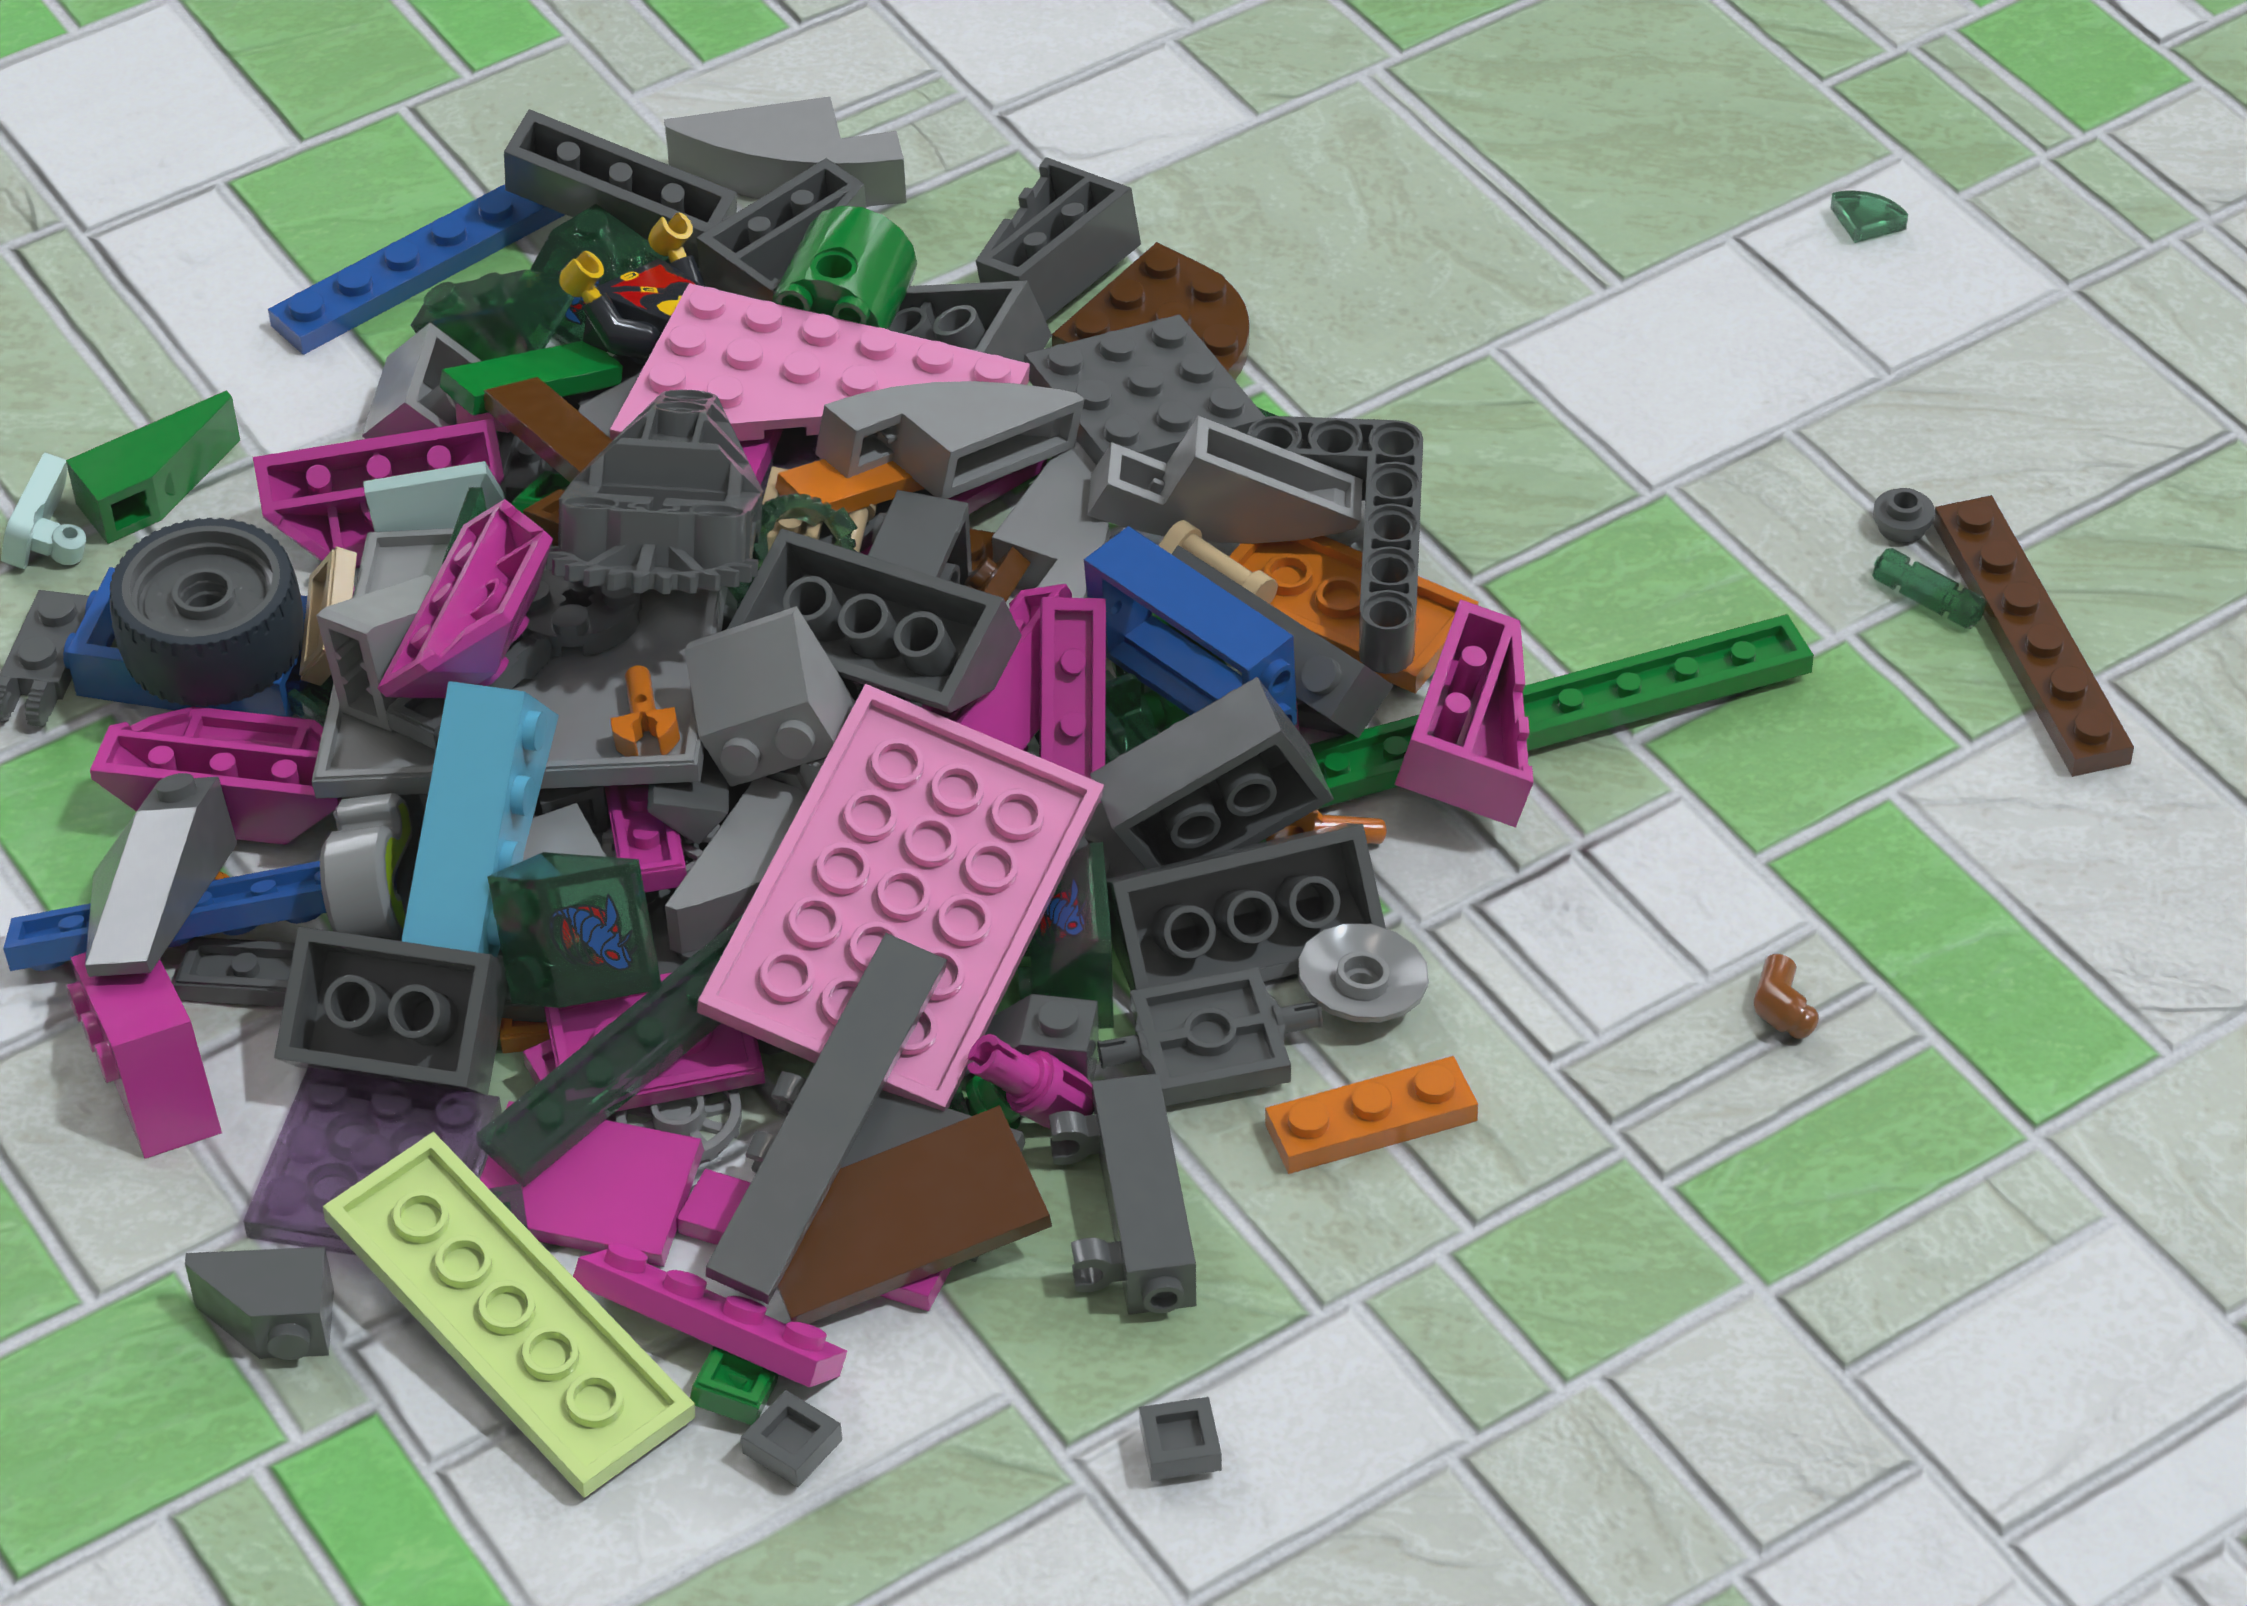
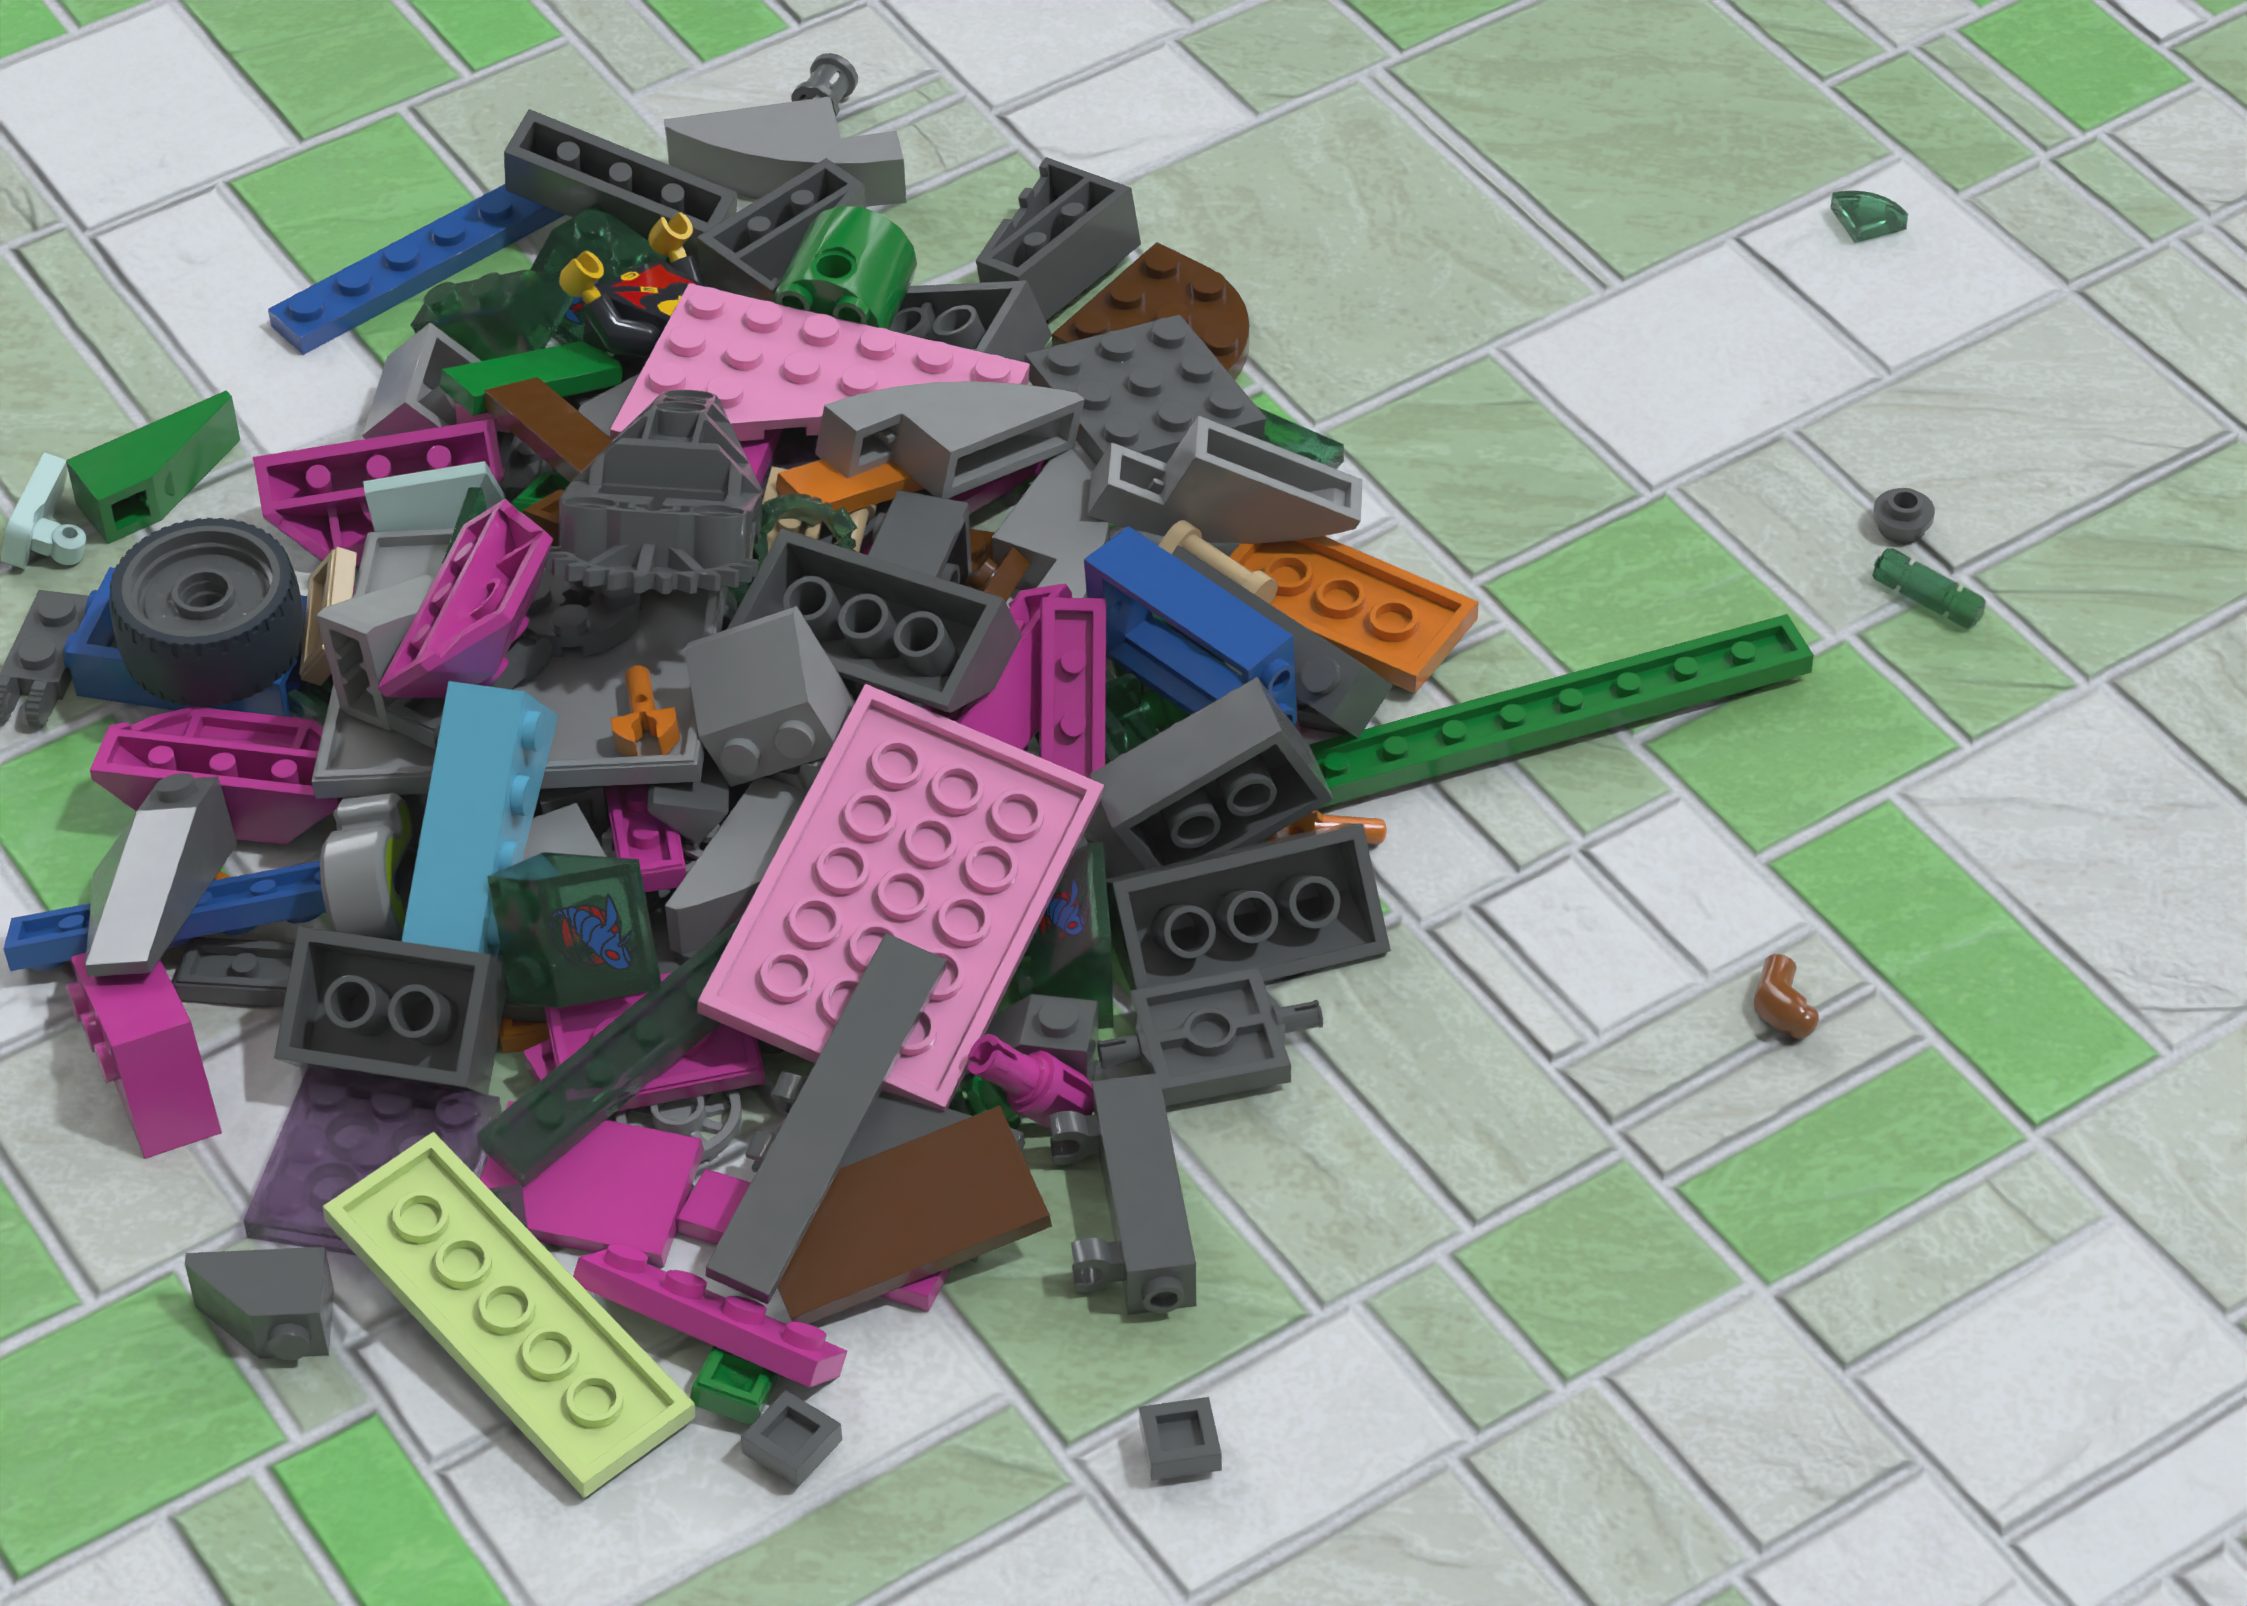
(819, 81): none -> dark grey bush
(1363, 973): light grey dish -> none
(1371, 1114): orange plate -> none
(1390, 463): dark grey beam -> none
(1473, 721): dark pink wedge -> none
(2033, 637): reddish brown plate -> none

